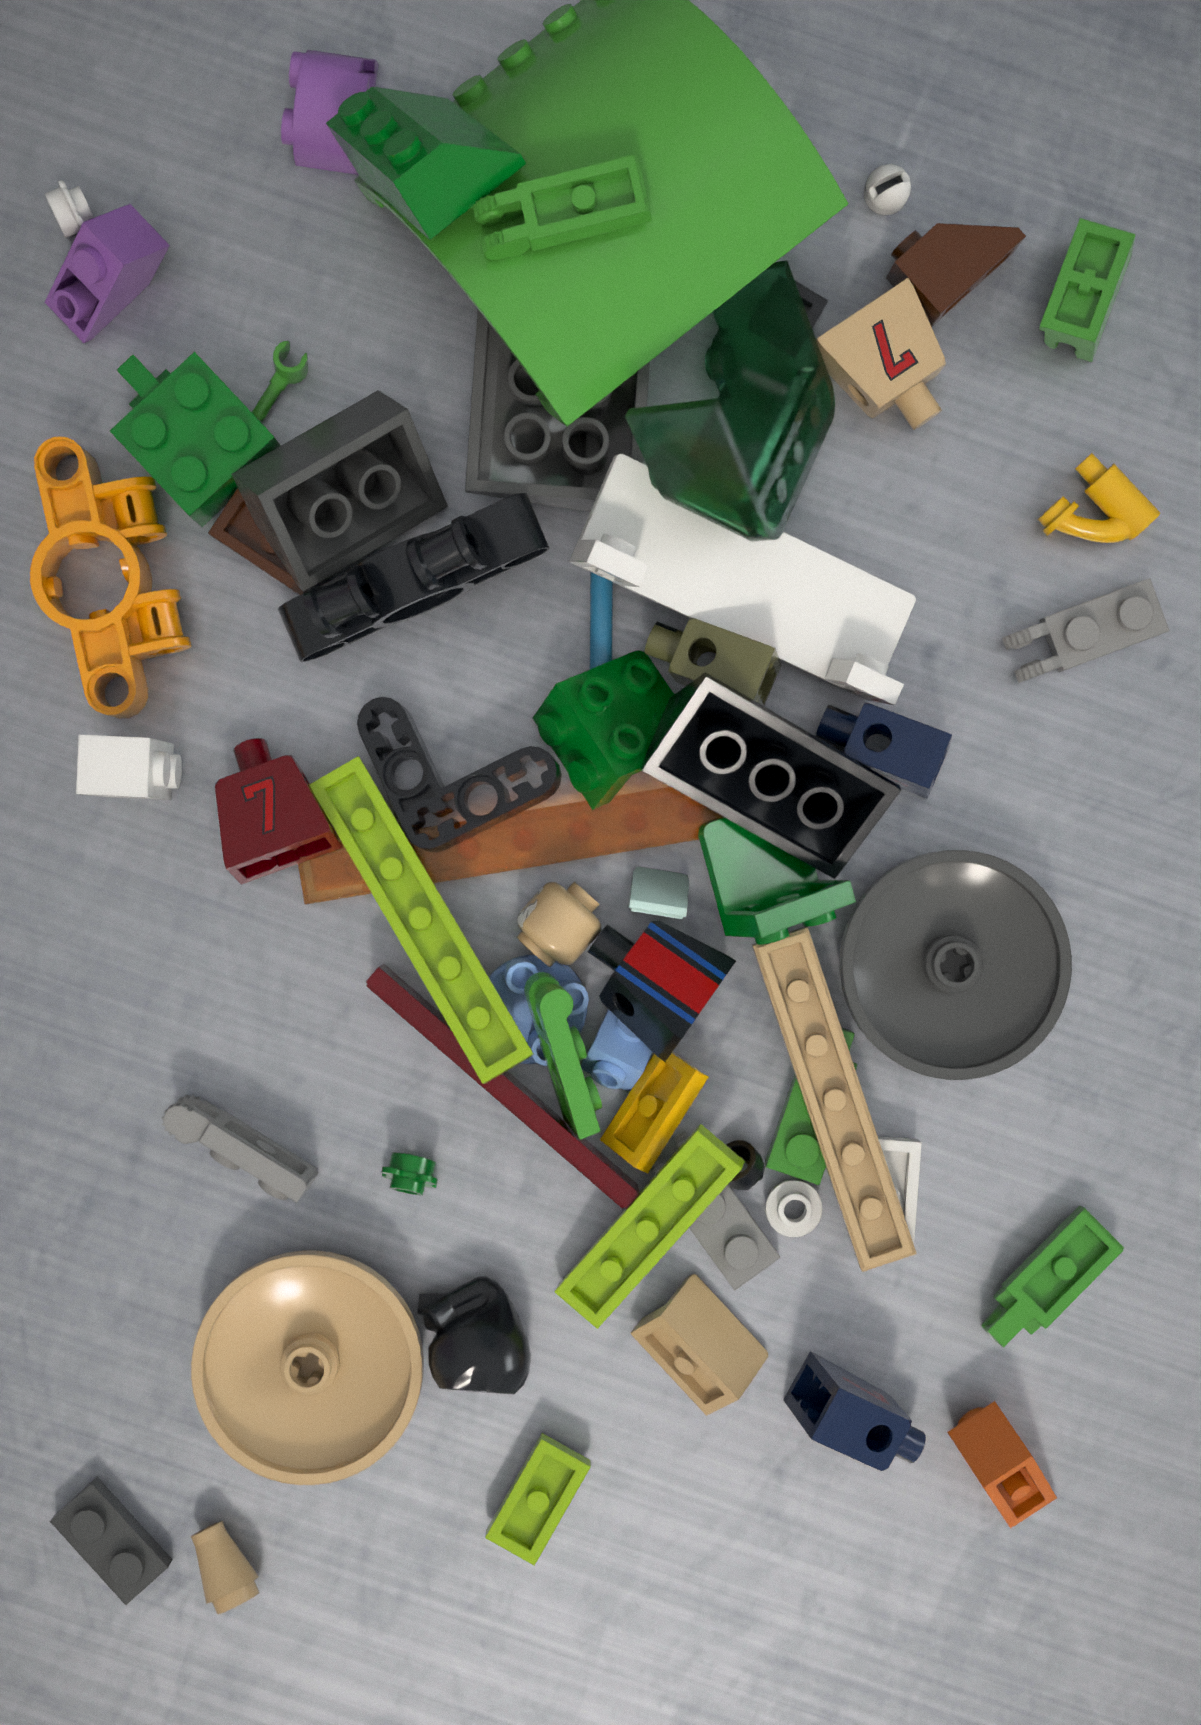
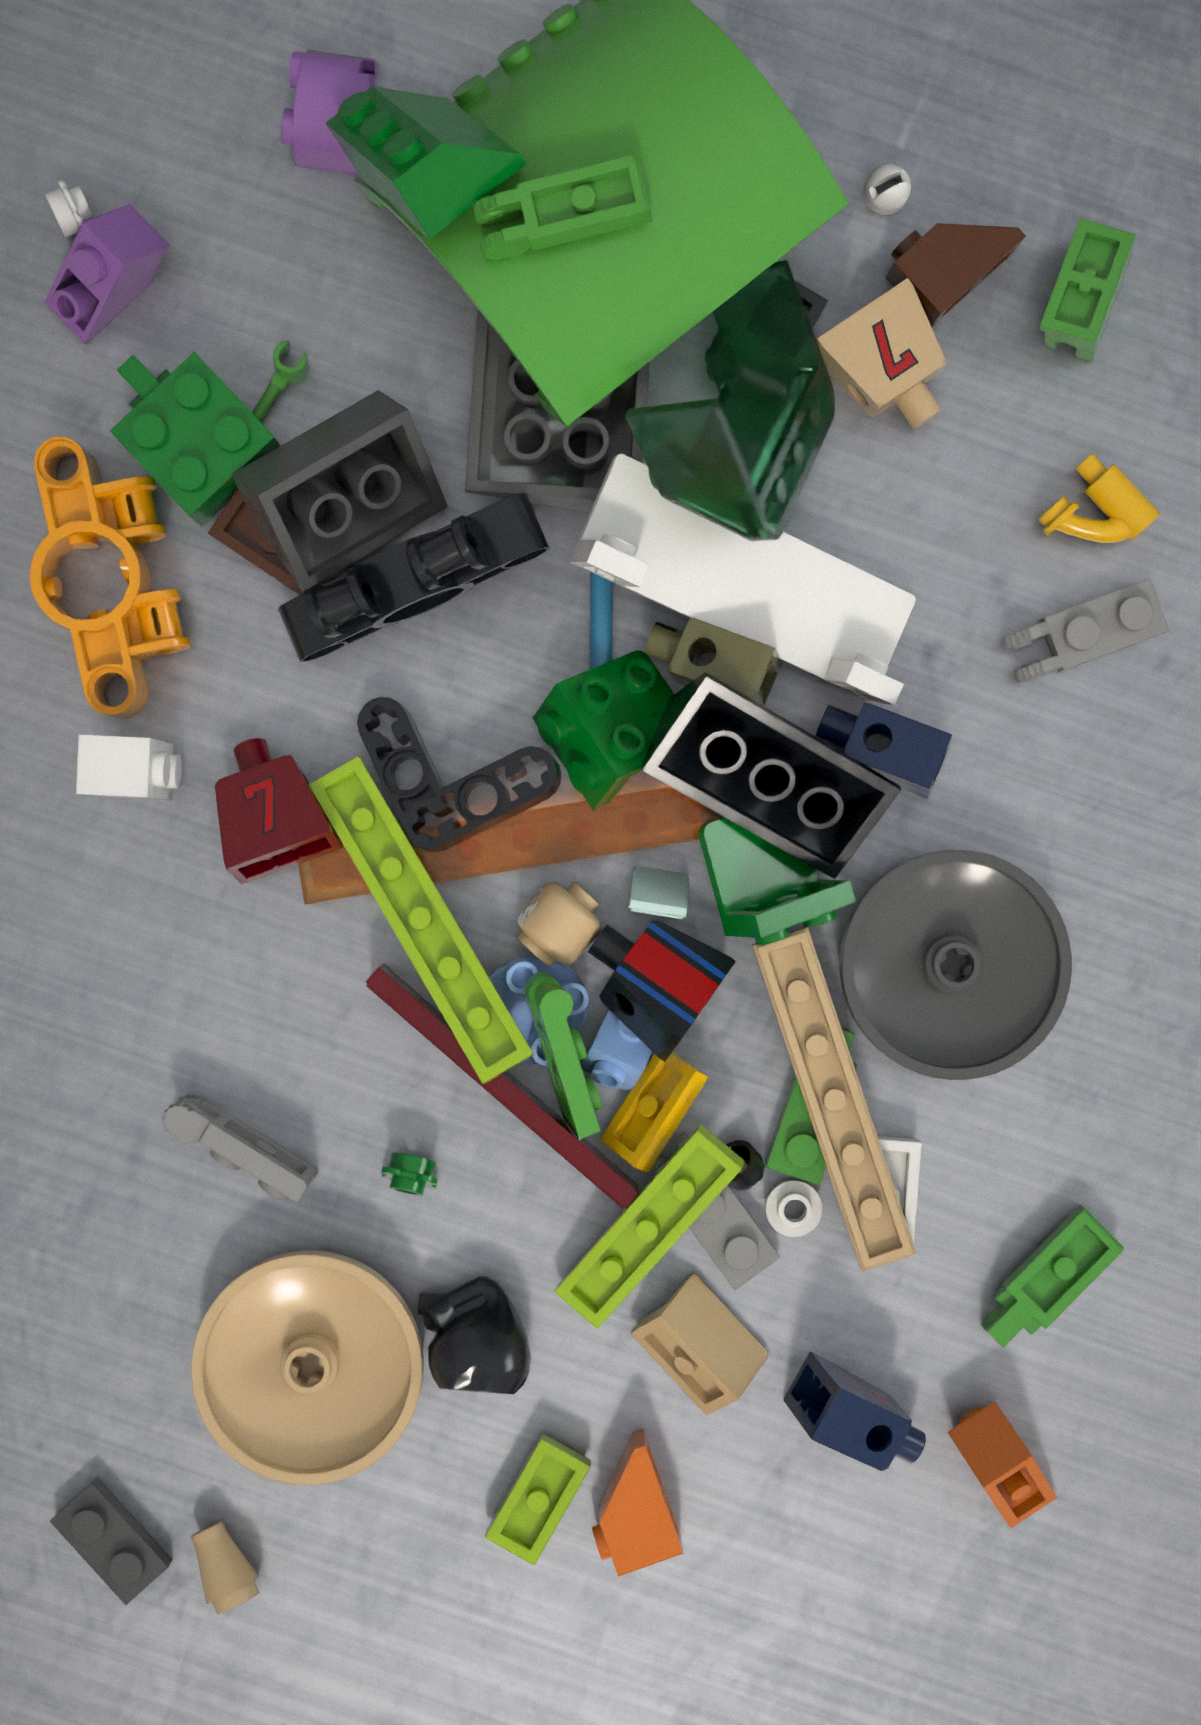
(635, 1513): none -> orange slope

